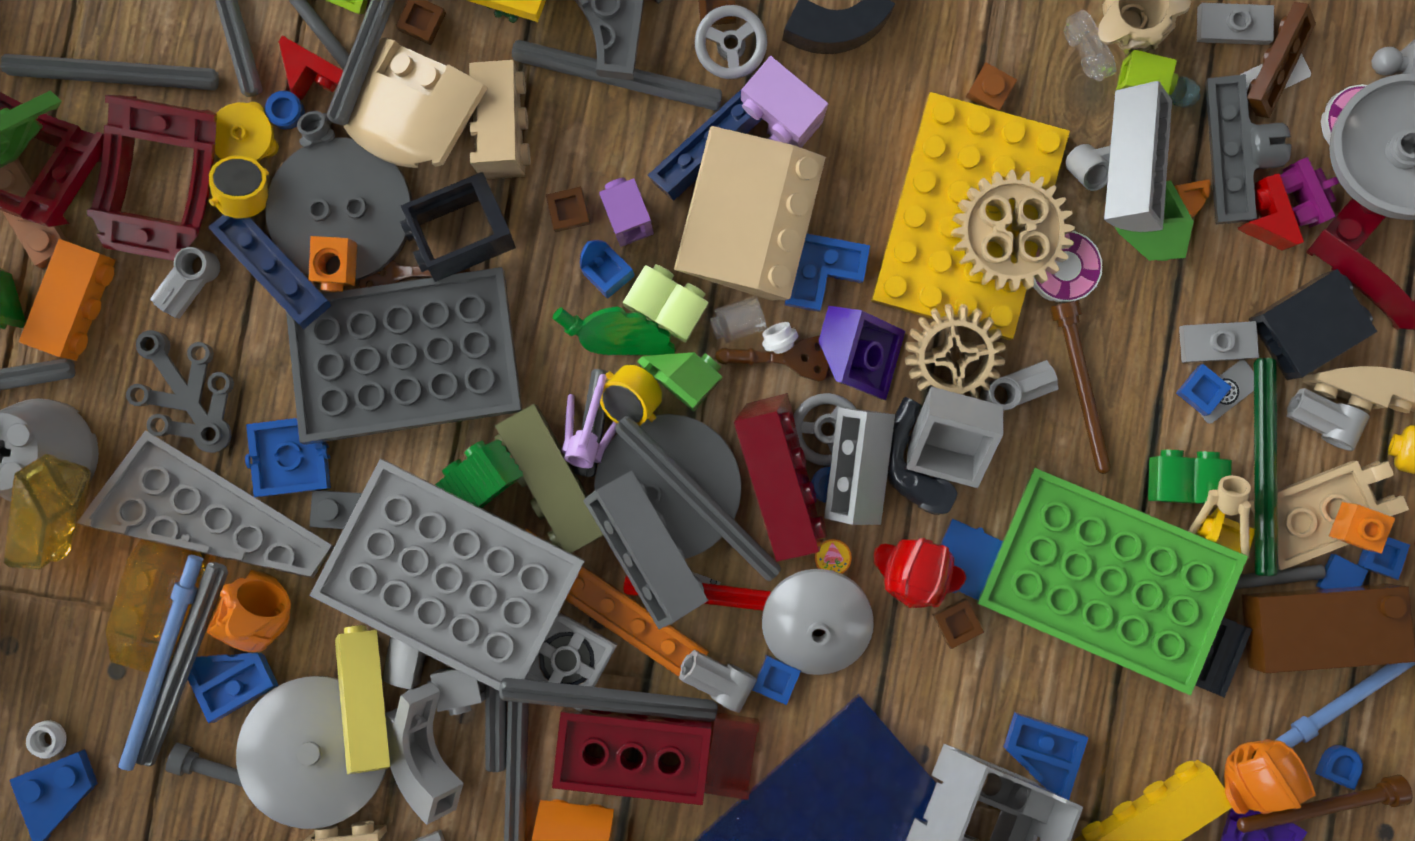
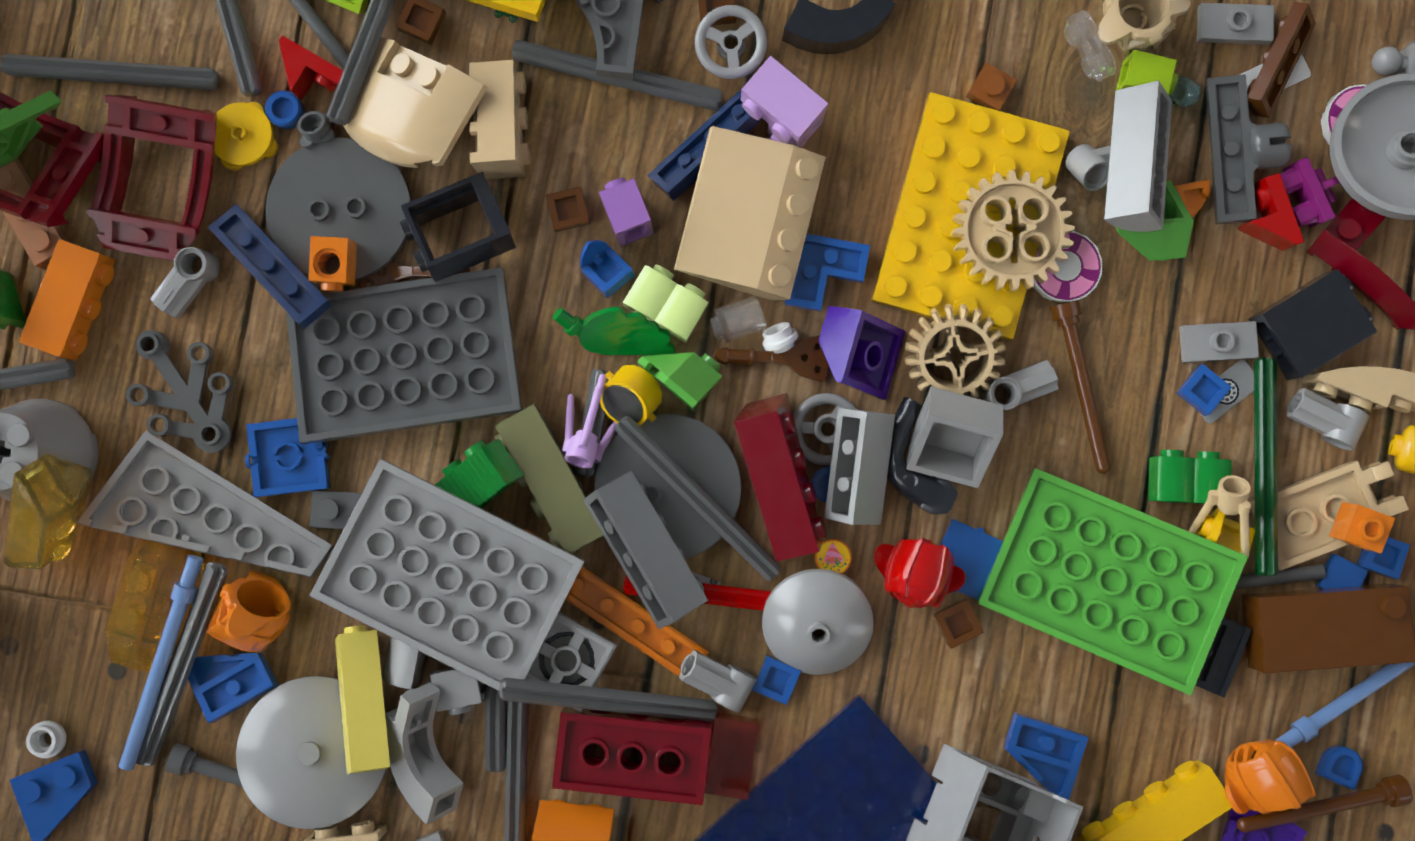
(238, 186): piece -> none

